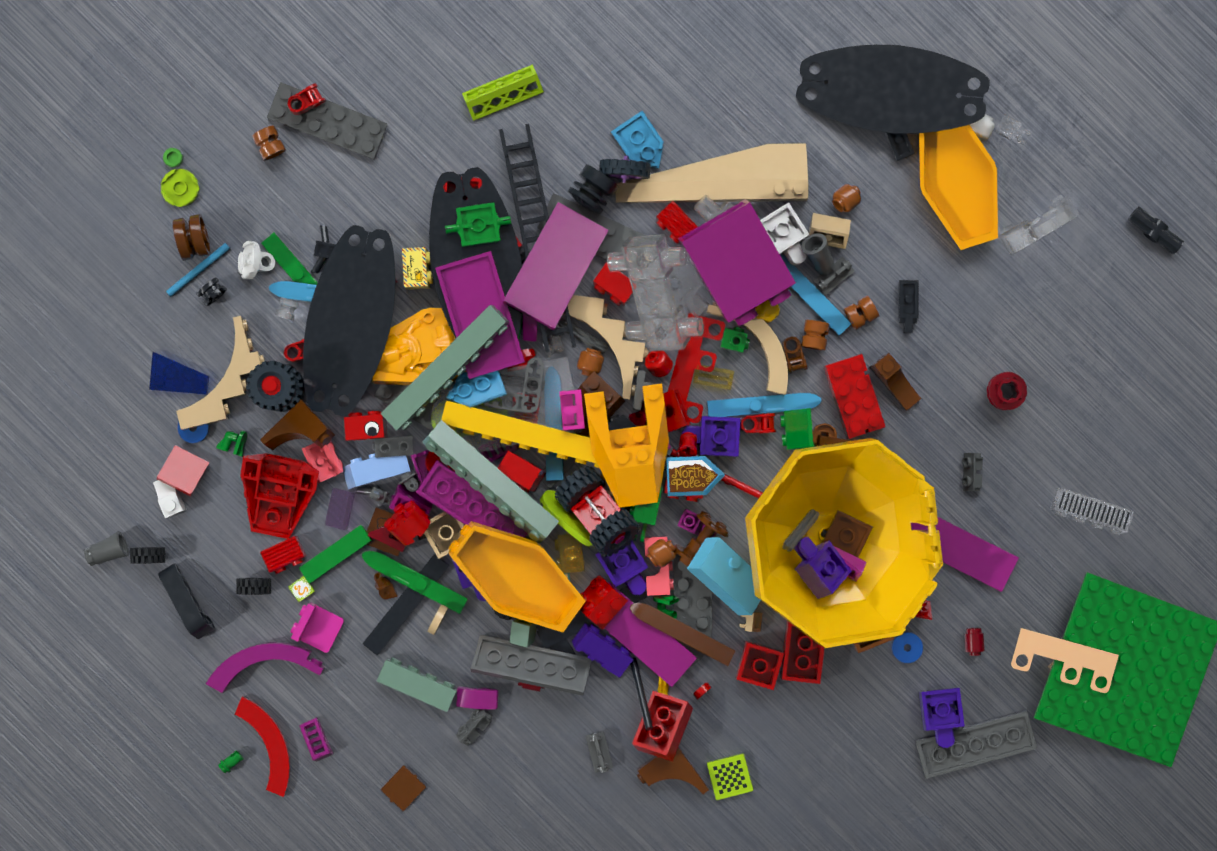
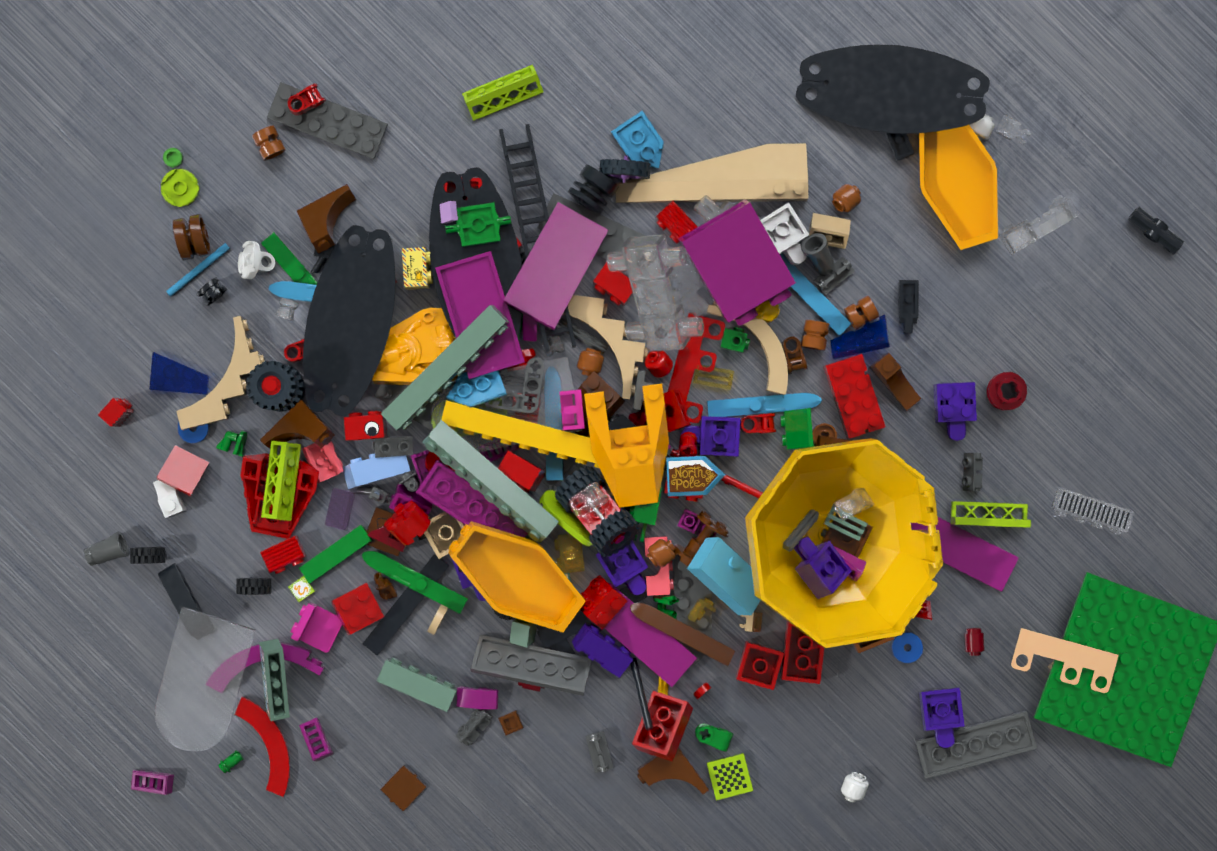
(116, 412): none -> red brick
(164, 783): none -> magenta slope
(201, 680): none -> clear piece
(274, 679): none -> sand green brick
(284, 480): none -> lime fence
(322, 214): none -> reddish brown arch
(357, 609): none -> red brick
(448, 212): none -> lavender tile
(510, 722): none -> reddish brown tile
(589, 499): none -> clear piece
(697, 611): none -> clear yellow bracket
(717, 737): none -> green piece
(853, 504): none -> clear slope
(854, 787): none -> white head
(860, 530): none -> sand green tile
(867, 339): none -> clear blue wing
(957, 407): none -> dark purple brick
(983, 521): none -> lime fence

